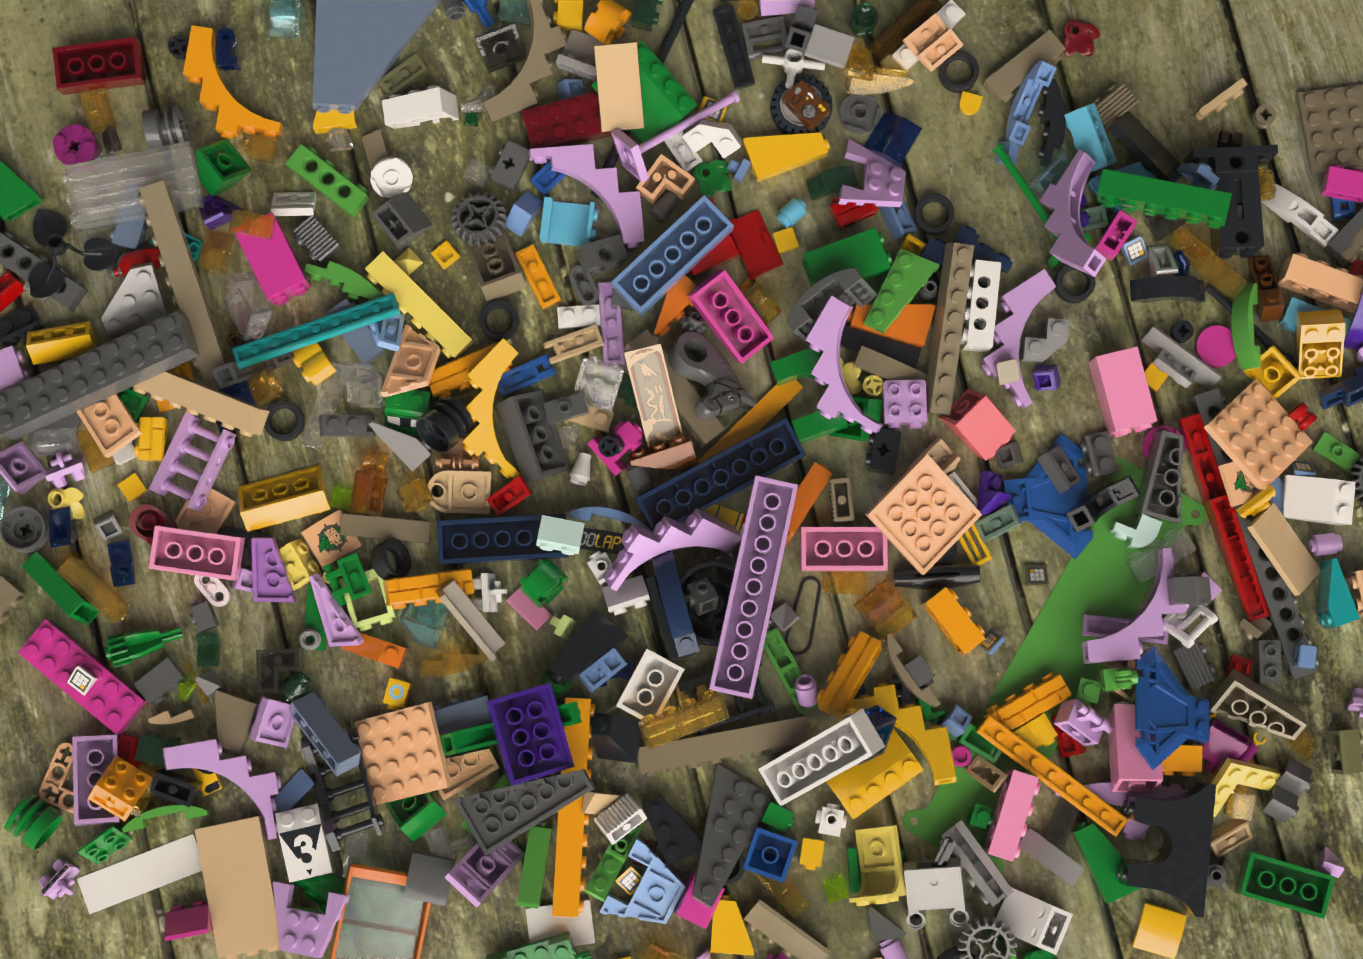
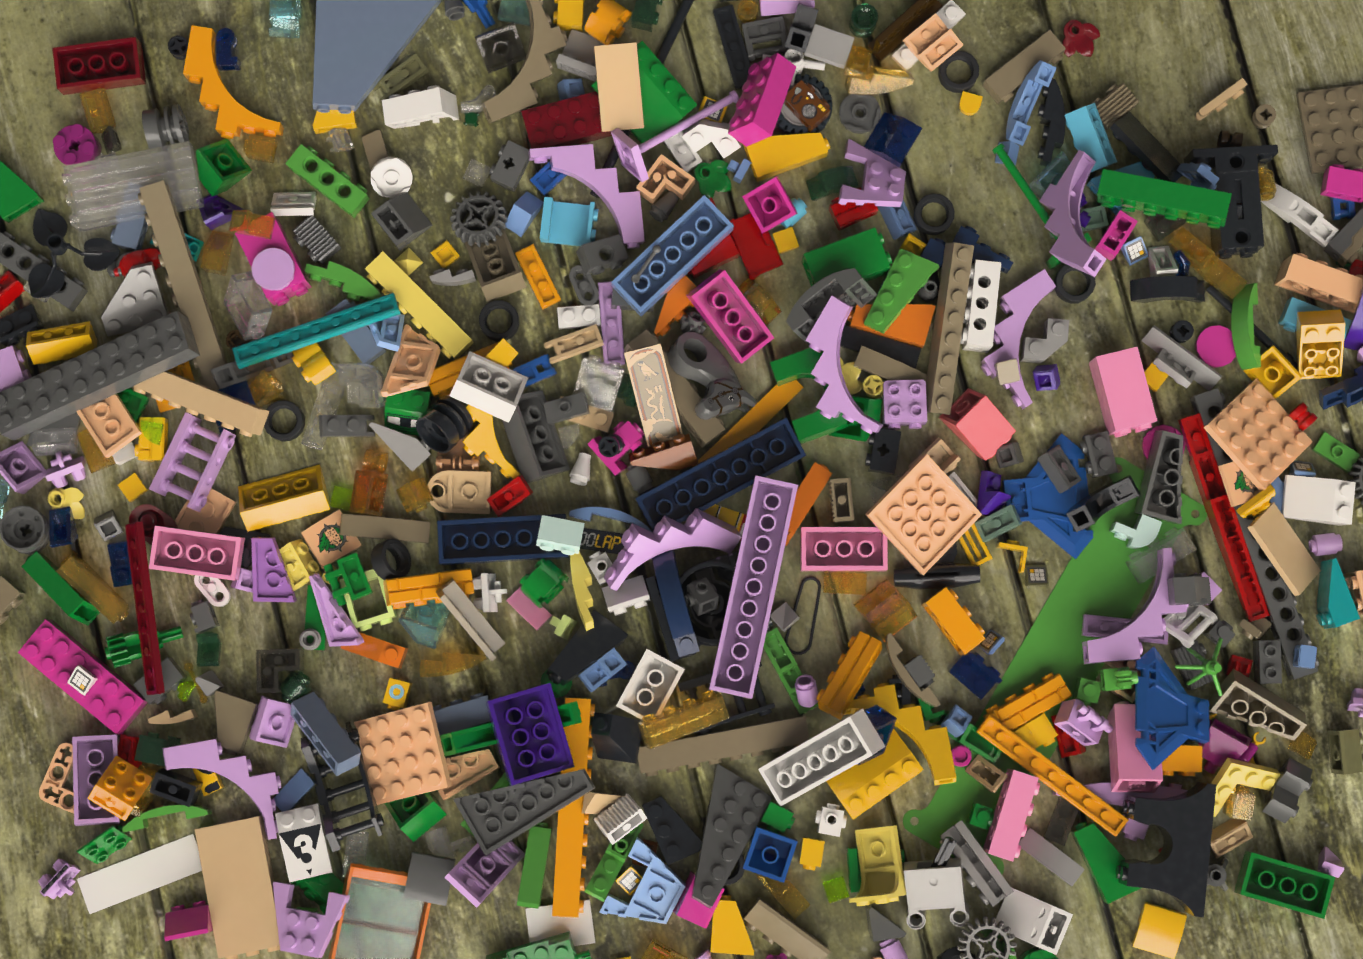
(31, 819): green wheel -> none
(144, 608): none -> dark red tile
(152, 431): none -> clear neon green tile
(273, 269): none -> lavender tile
(445, 278): none -> light grey slope
(489, 386): none -> white slope
(581, 580): none -> light yellow slope
(636, 277): none -> dark grey hinge
(761, 99): none -> dark pink brick
(769, 204): none -> dark pink slope
(975, 674): none -> clear blue bracket
(1014, 546): none -> yellow bracket
(1209, 667): none -> bright green plant
(1220, 629): none -> dark grey brick
(1270, 299): reddish brown slope -> none

